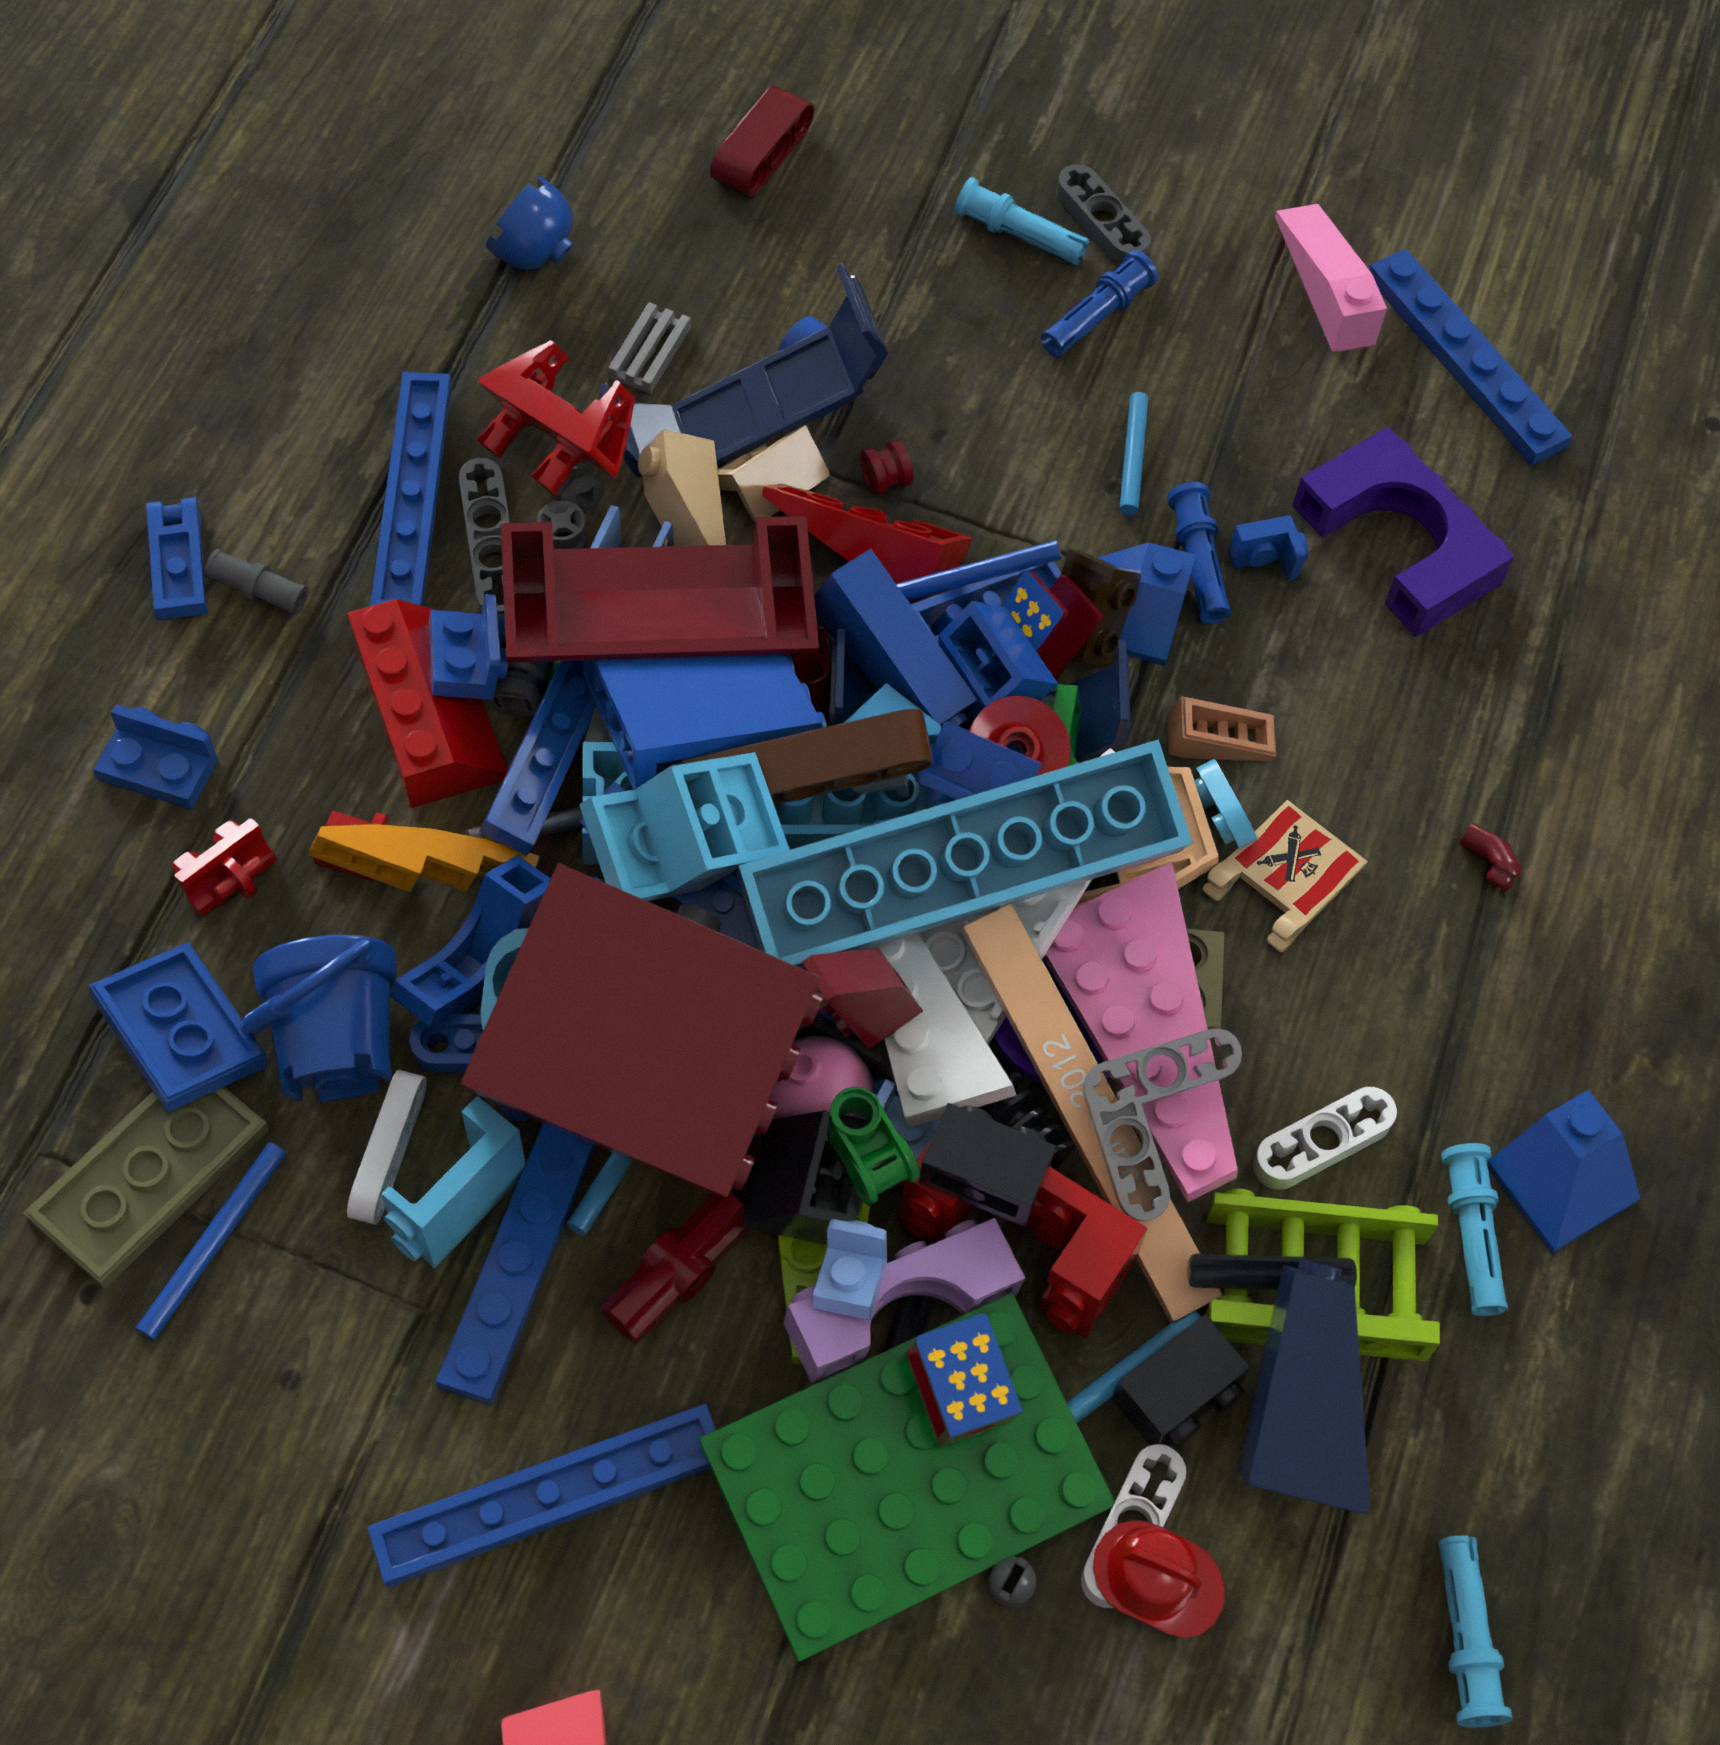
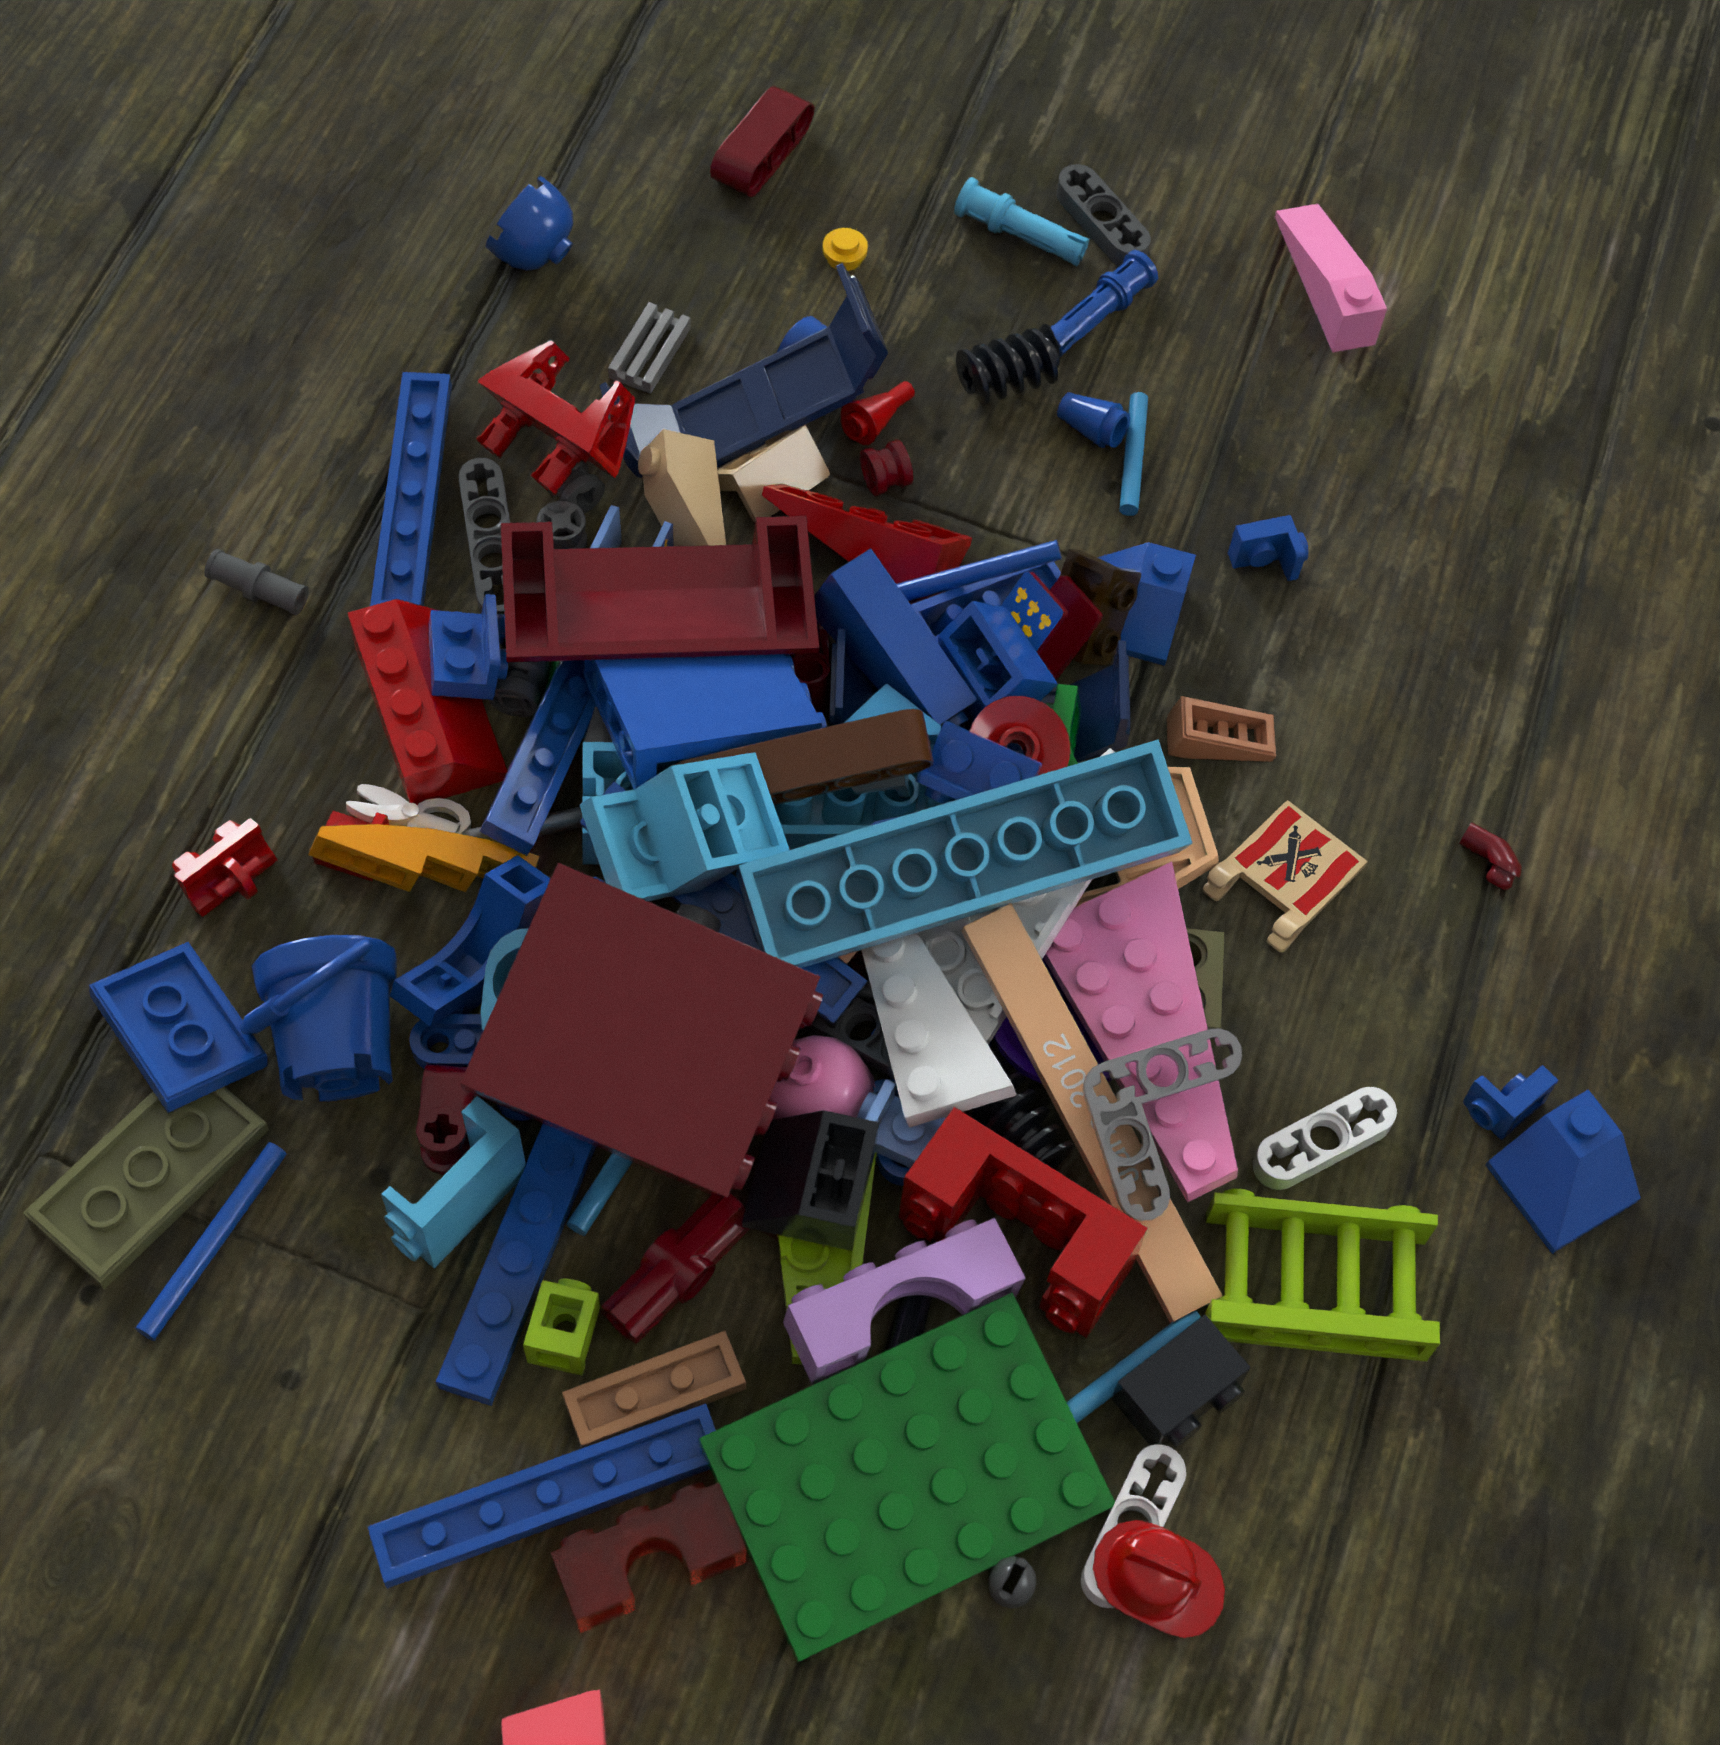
(157, 757): blue bracket -> none
(176, 559): blue plate -> none
(386, 1146): white beam -> none
(408, 814): none -> white piece
(442, 1117): none -> dark red piece
(556, 1303): none -> lime brick
(654, 1389): none -> medium nougat plate
(692, 1528): none -> clear red arch
(845, 247): none -> yellow plate
(851, 1269): light blue bracket -> none
(863, 993): dark red slope -> none
(868, 416): none -> red cone
(874, 1154): green piece -> none
(963, 1380): blue piece -> none
(987, 1163): black brick -> none
(1009, 363): none -> black piece
(1095, 418): none -> blue cone
(1197, 534): blue pin -> none
(1231, 820): medium azure plate -> none
(1253, 1270): black axle -> none
(1308, 1396): dark blue slope -> none
(1390, 477): dark purple arch -> none
(1470, 357): blue plate -> none
(1473, 1203): medium azure pin -> none
(1474, 1658): medium azure pin -> none
(1512, 1105): none -> blue bracket

